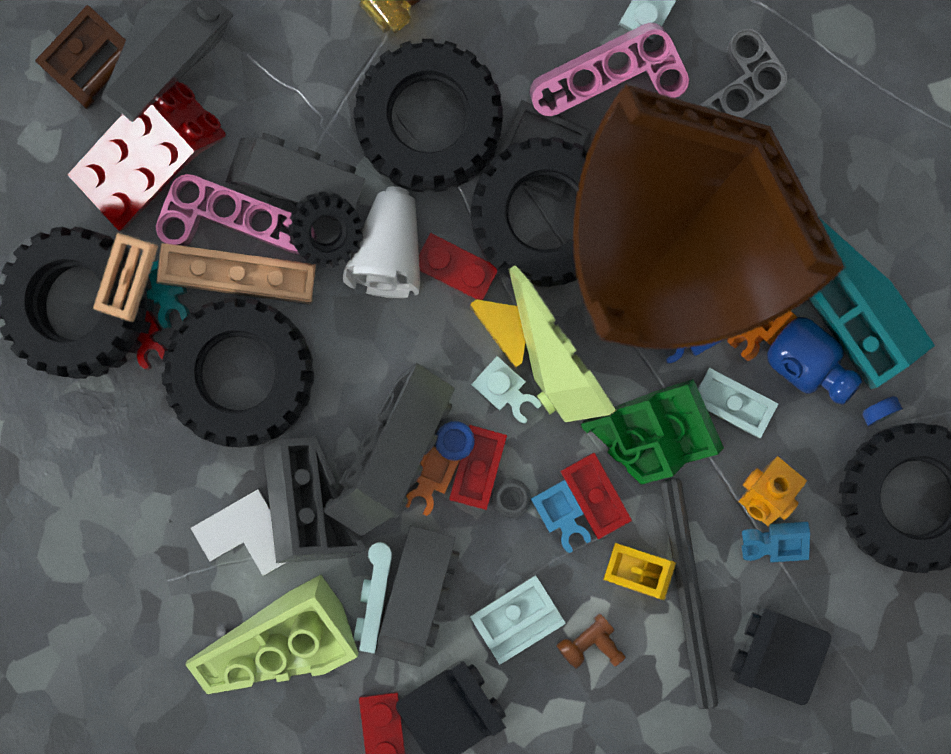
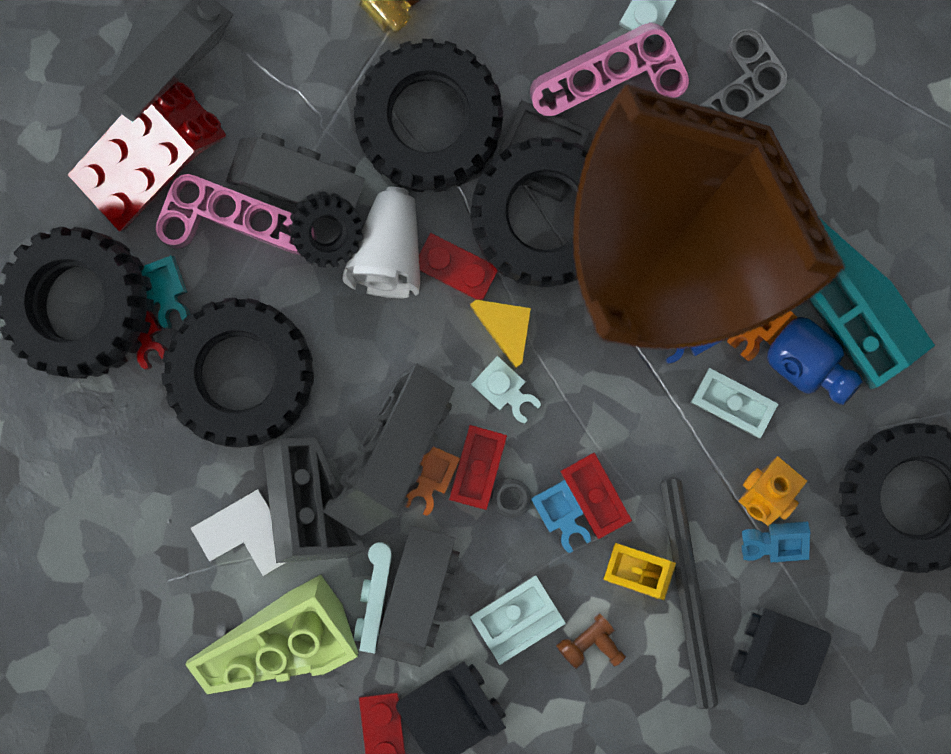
(76, 49): reddish brown plate -> none
(139, 282): light nougat tile -> none
(235, 273): light nougat tile -> none
(454, 441): blue tile -> none
(558, 372): yellowish green wedge -> none
(658, 432): green slope -> none
(882, 410): blue tile -> none

